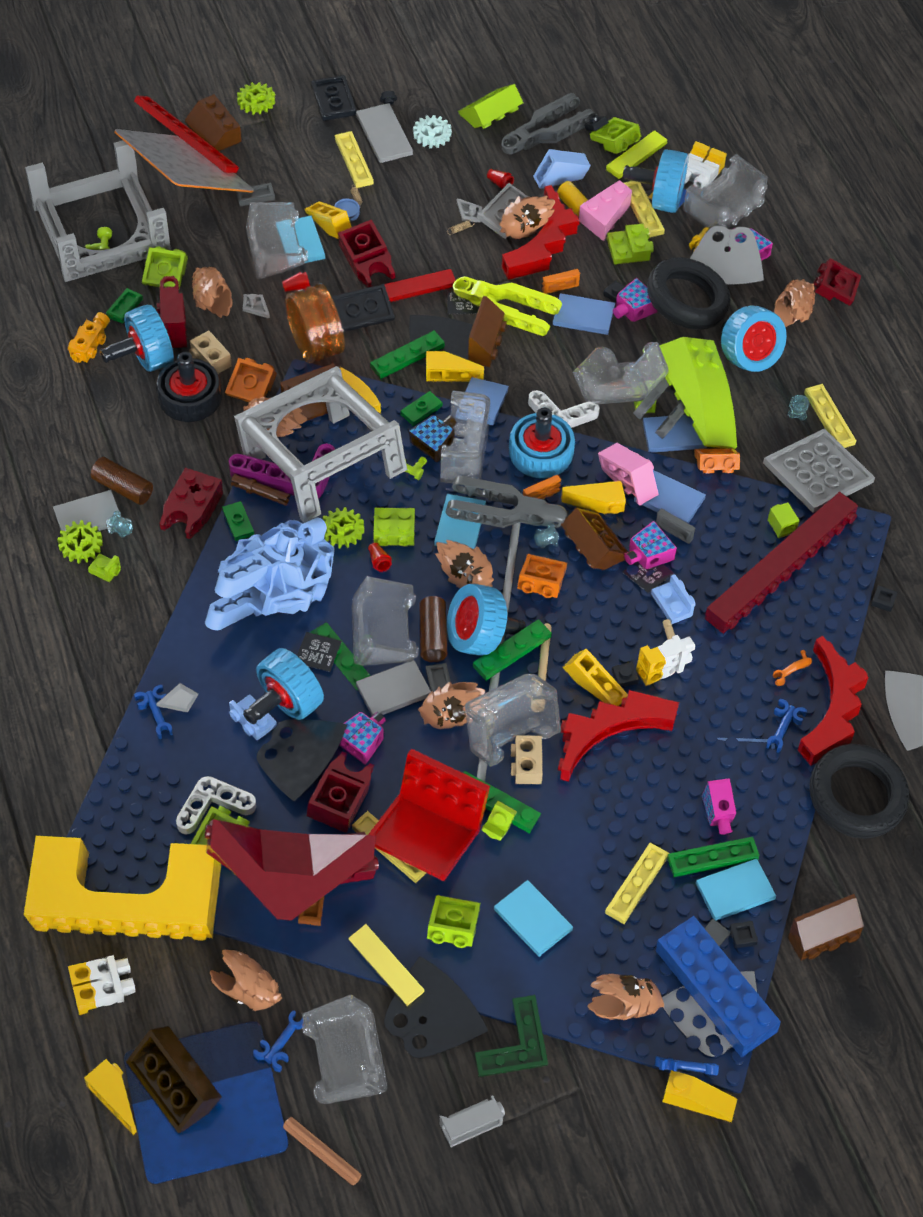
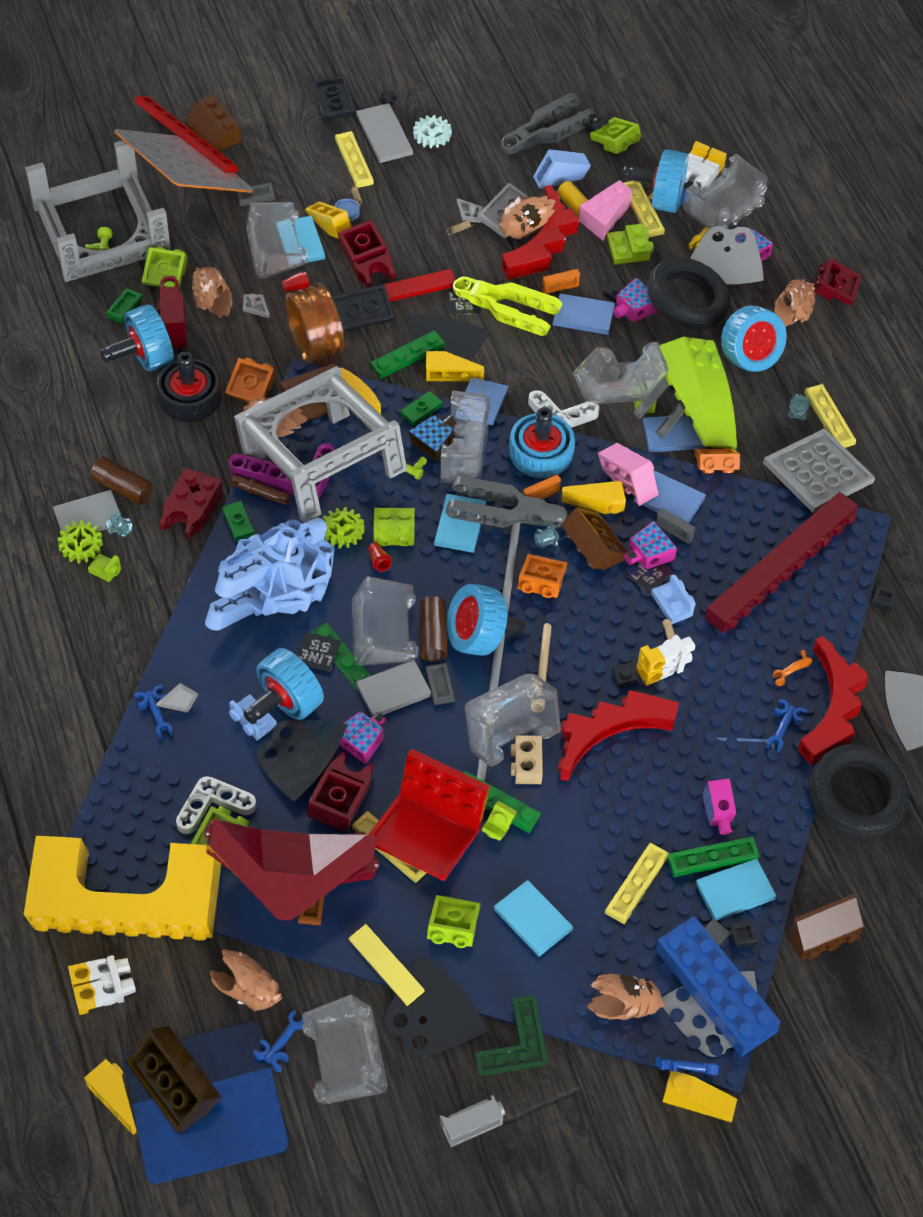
(88, 338): light orange brick -> none
(210, 350): tan brick -> none
(256, 98): lime gear -> none
(322, 1151): nougat axle -> none
(447, 704): nougat head -> none
(464, 564): nougat head -> none
(486, 333): reddish brown slope -> none
(492, 106): lime slope -> none
(500, 178): red cone -> none
(512, 649): green plate -> none
(594, 678): yellow slope -> none
(637, 153): neon yellow tile -> none
(783, 519): lime brick -> none

